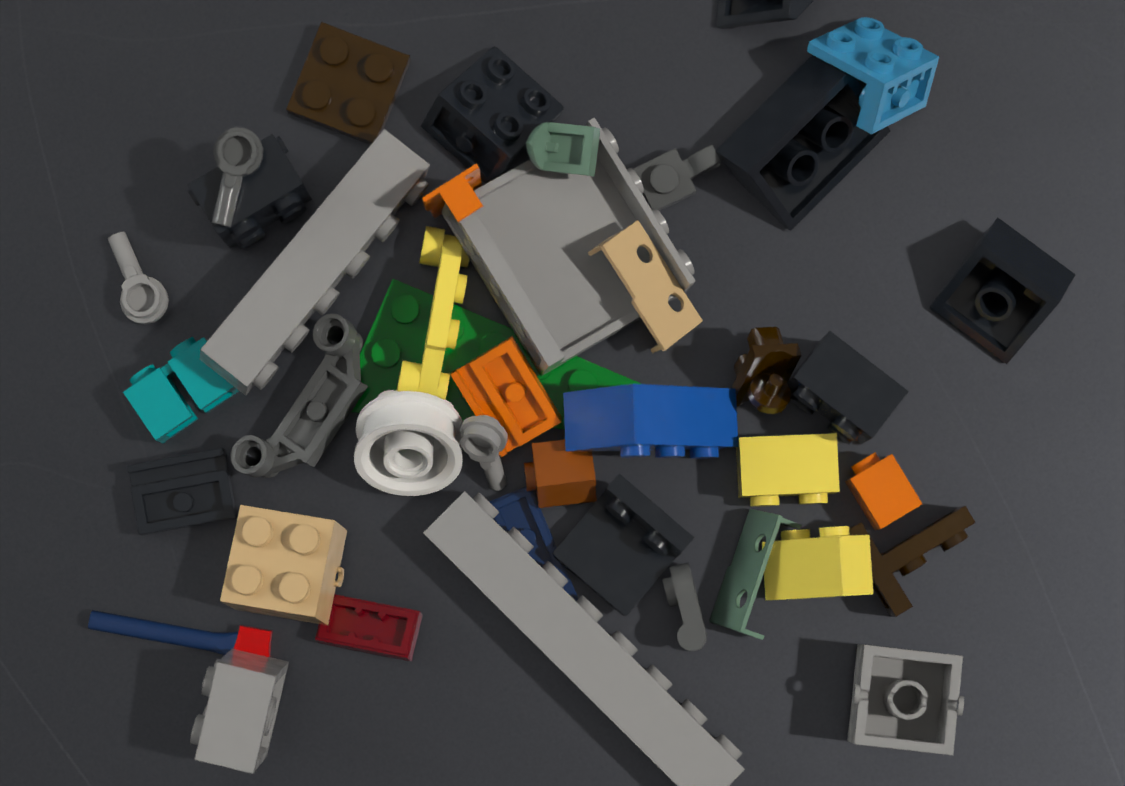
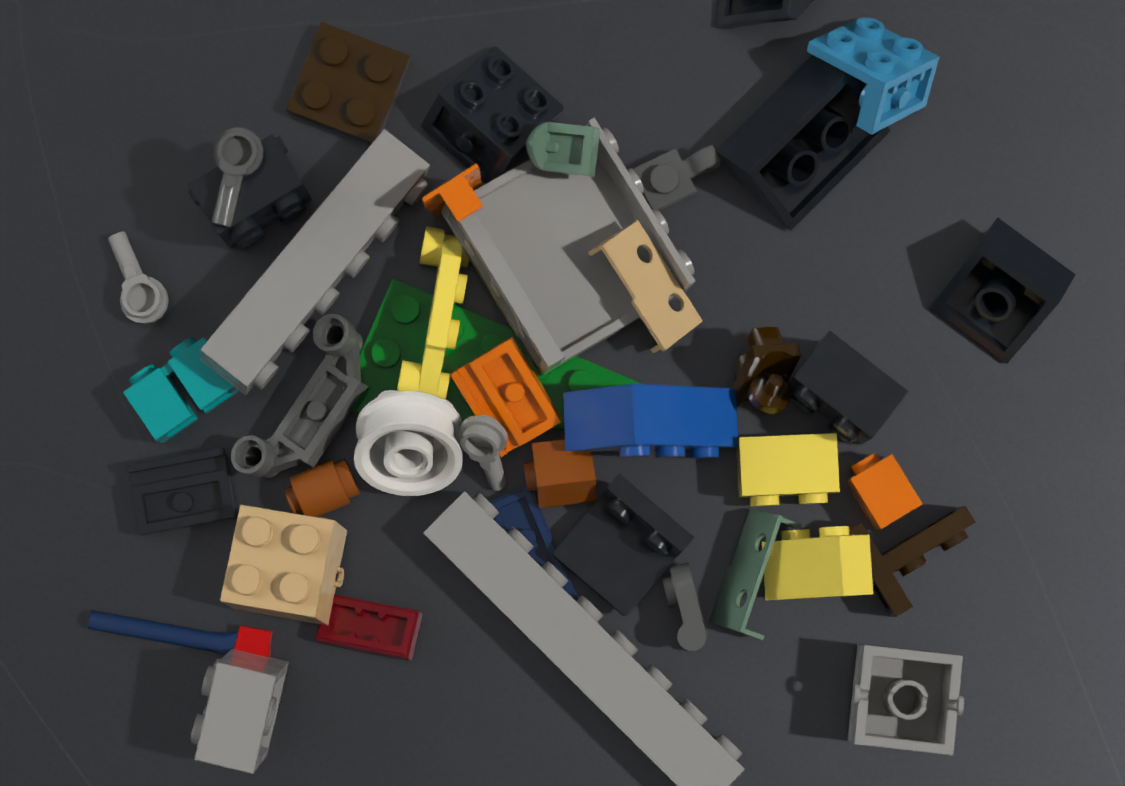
(322, 488): none -> dark orange brick

